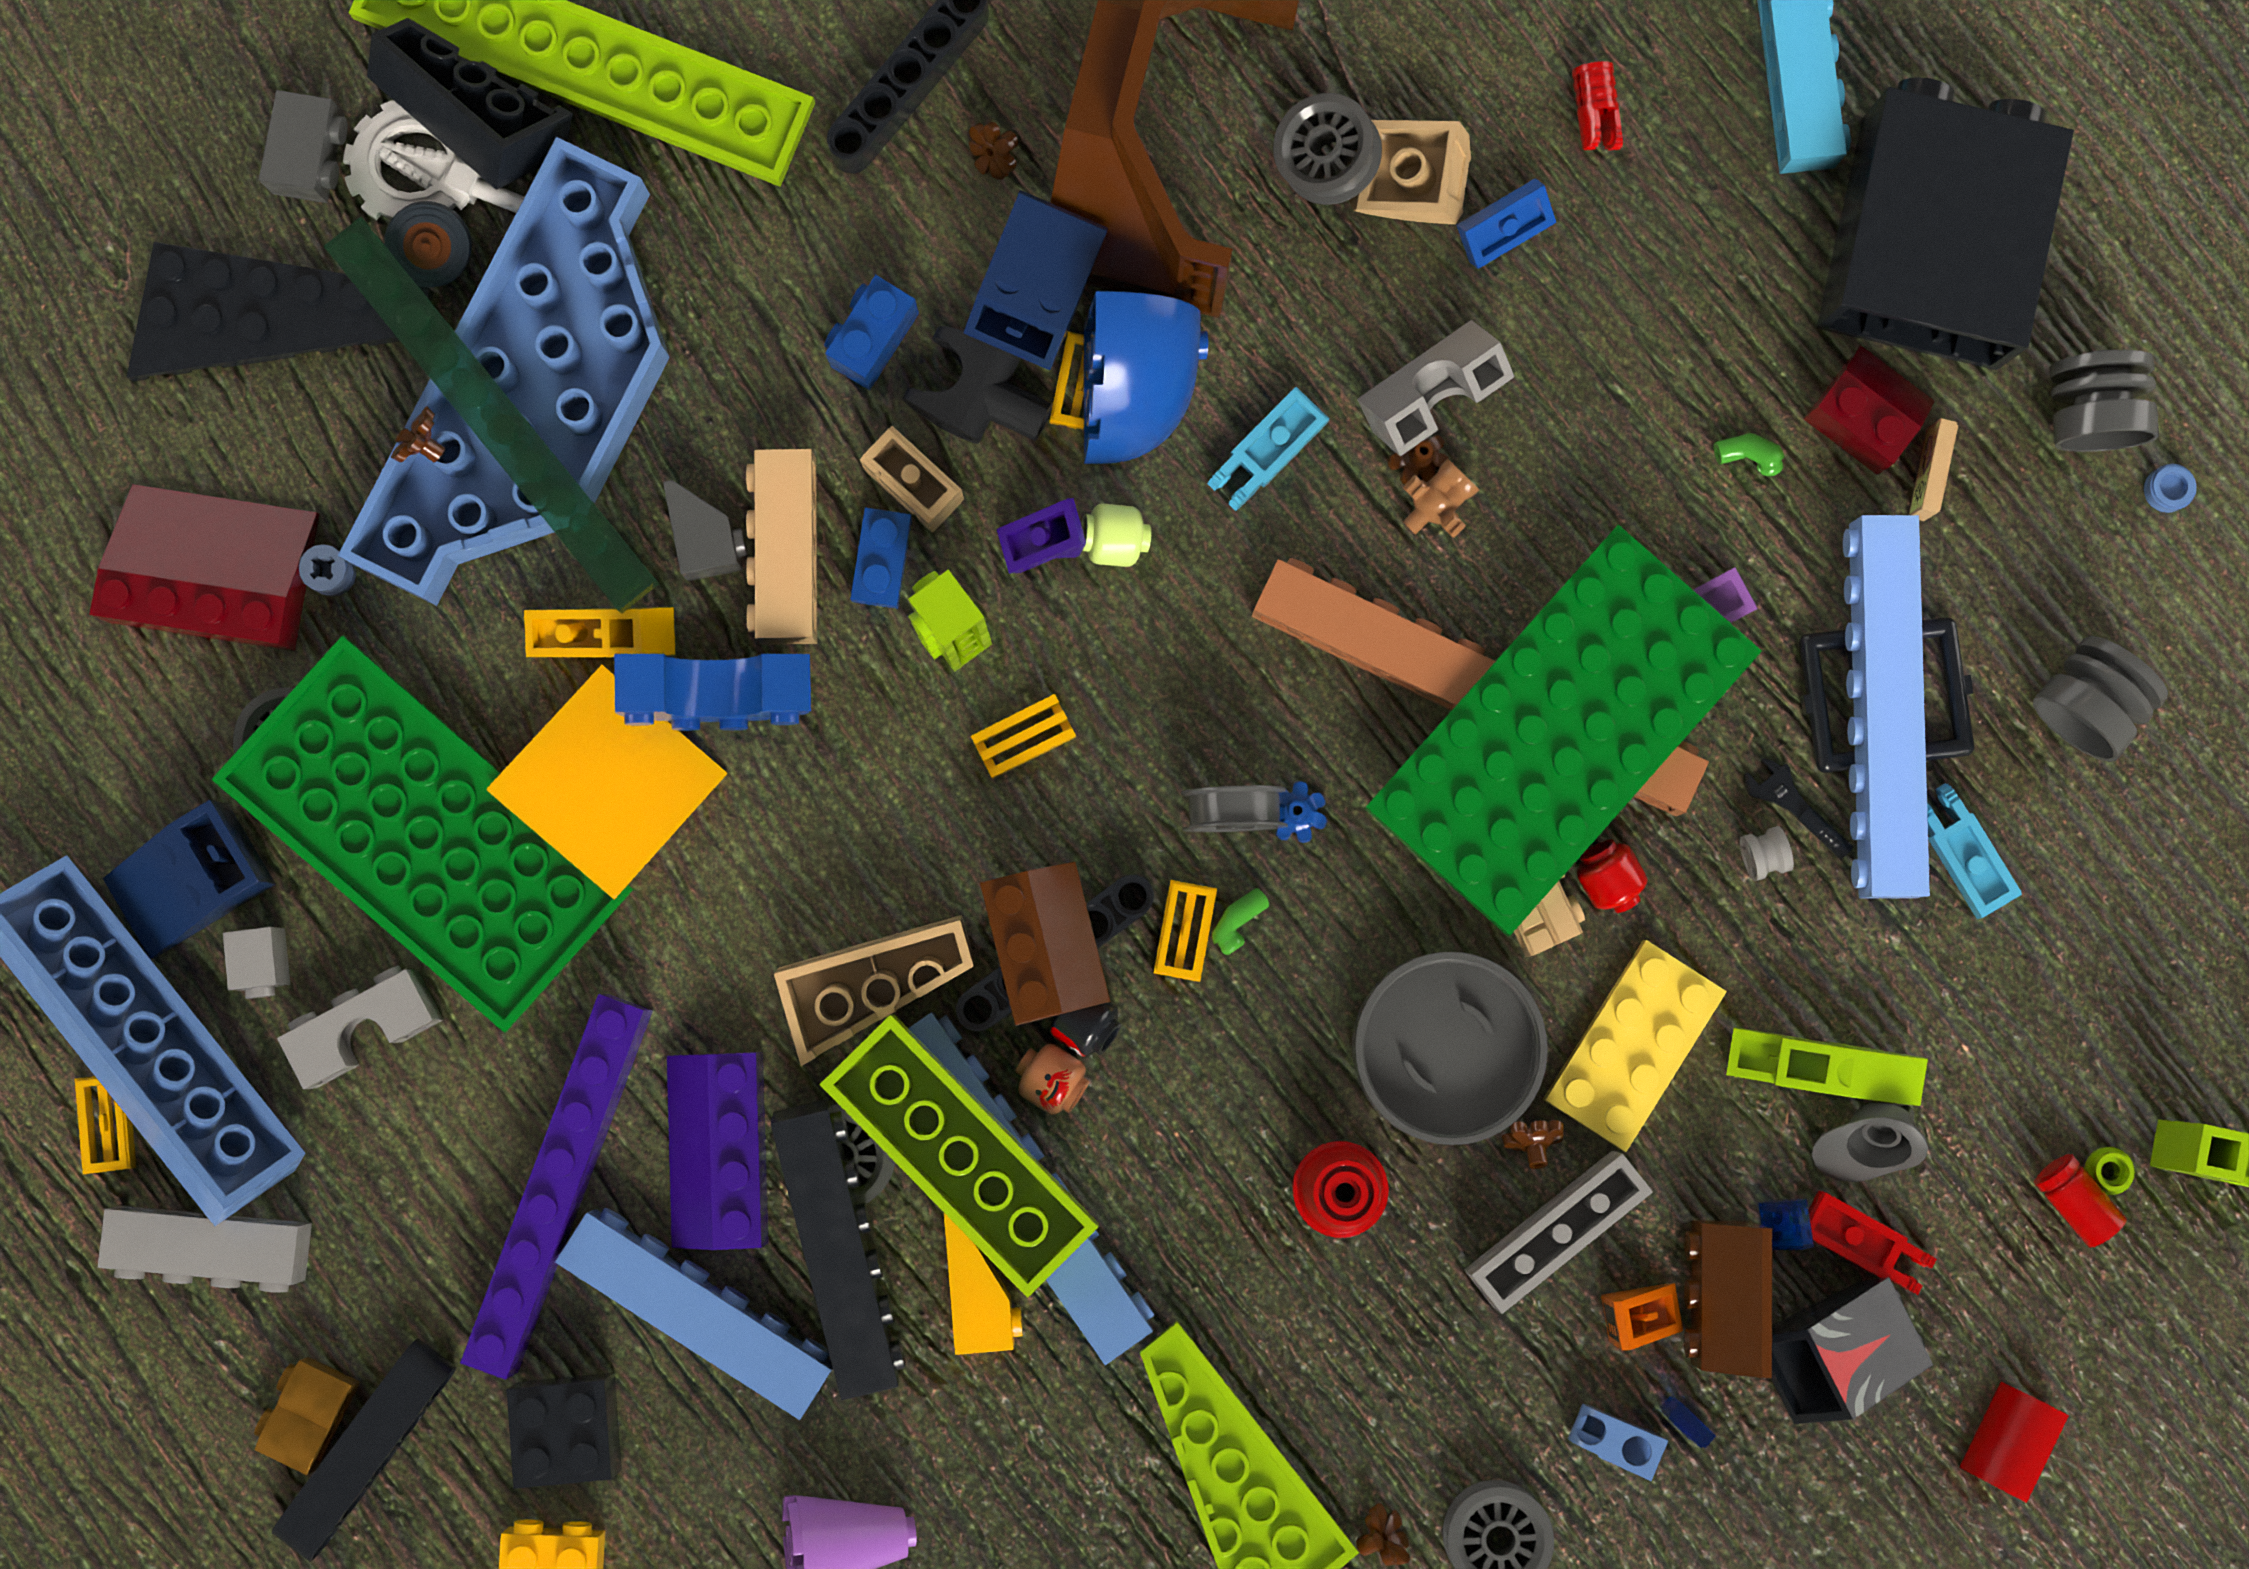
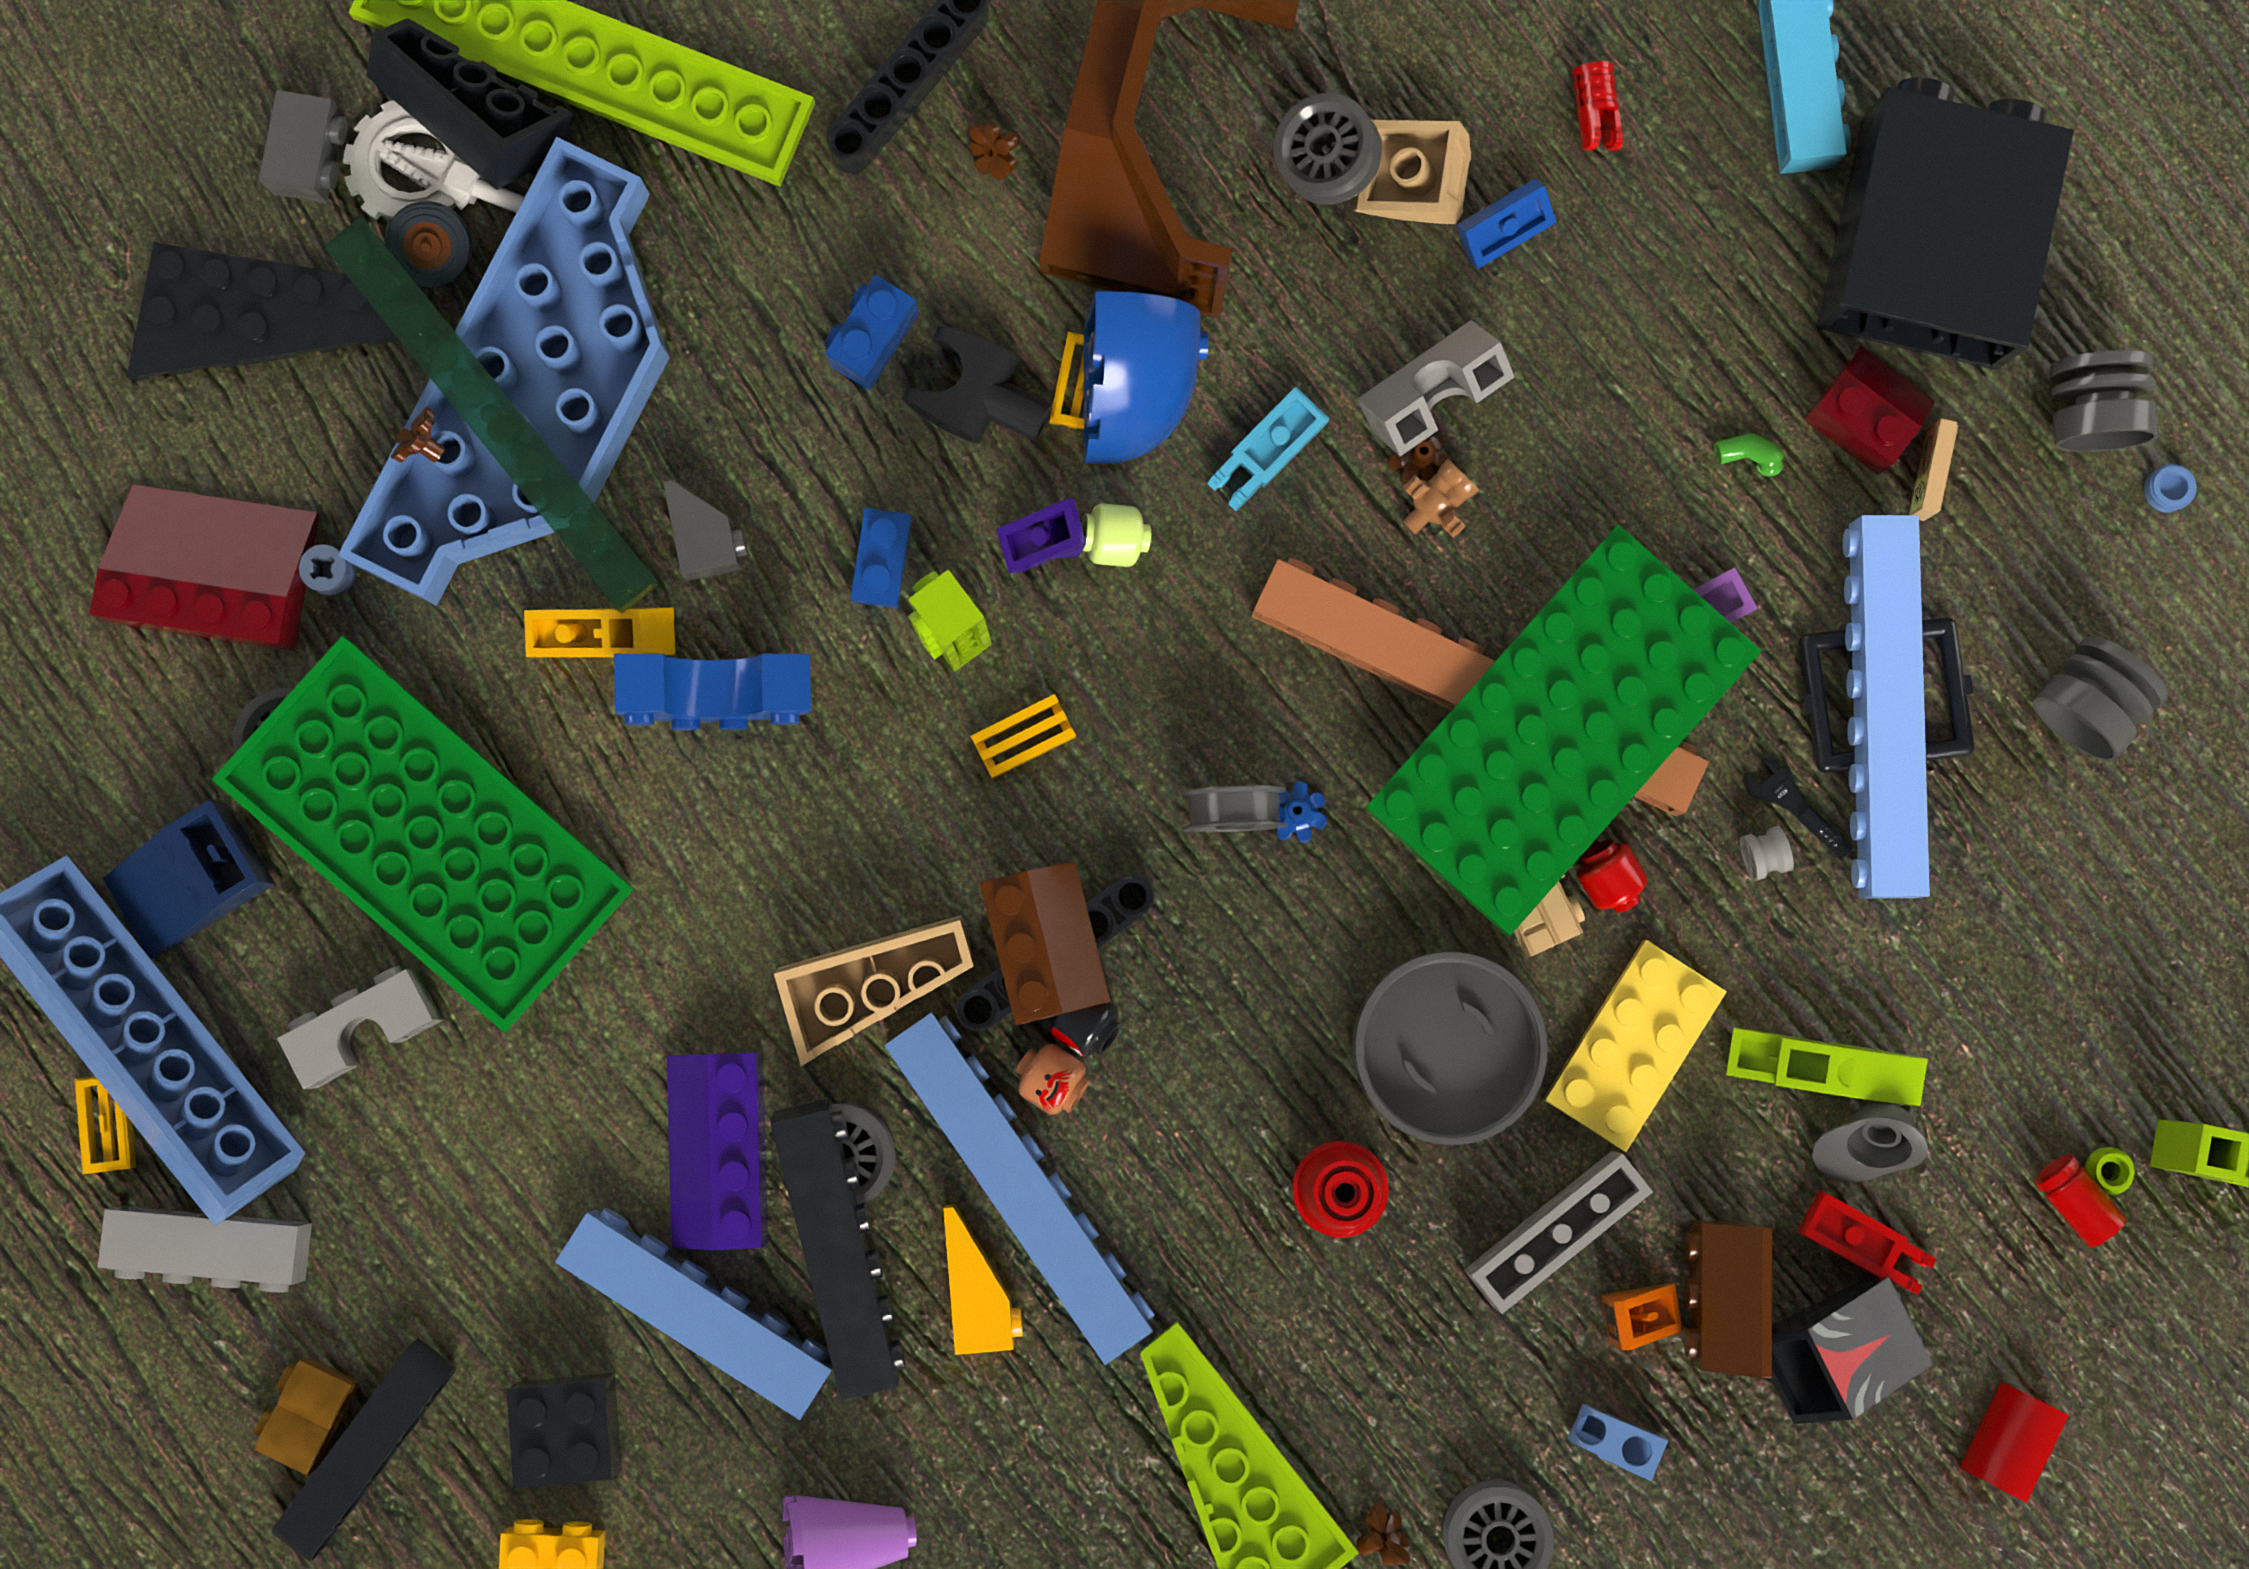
(256, 961): light grey brick -> none
(556, 1186): dark purple brick -> none
(604, 787): yellow piece -> none
(784, 546): tan brick -> none
(912, 479): tan brick -> none
(960, 1155): lime brick -> none
(1035, 280): dark blue slope -> none
(1192, 891): yellow tile -> none
(1235, 916): bright green arm -> none
(1534, 1140): reddish brown plant -> none
(1687, 1422): clear blue tile -> none
(1788, 1222): clear blue tile -> none
(1970, 856): medium azure hinge -> none

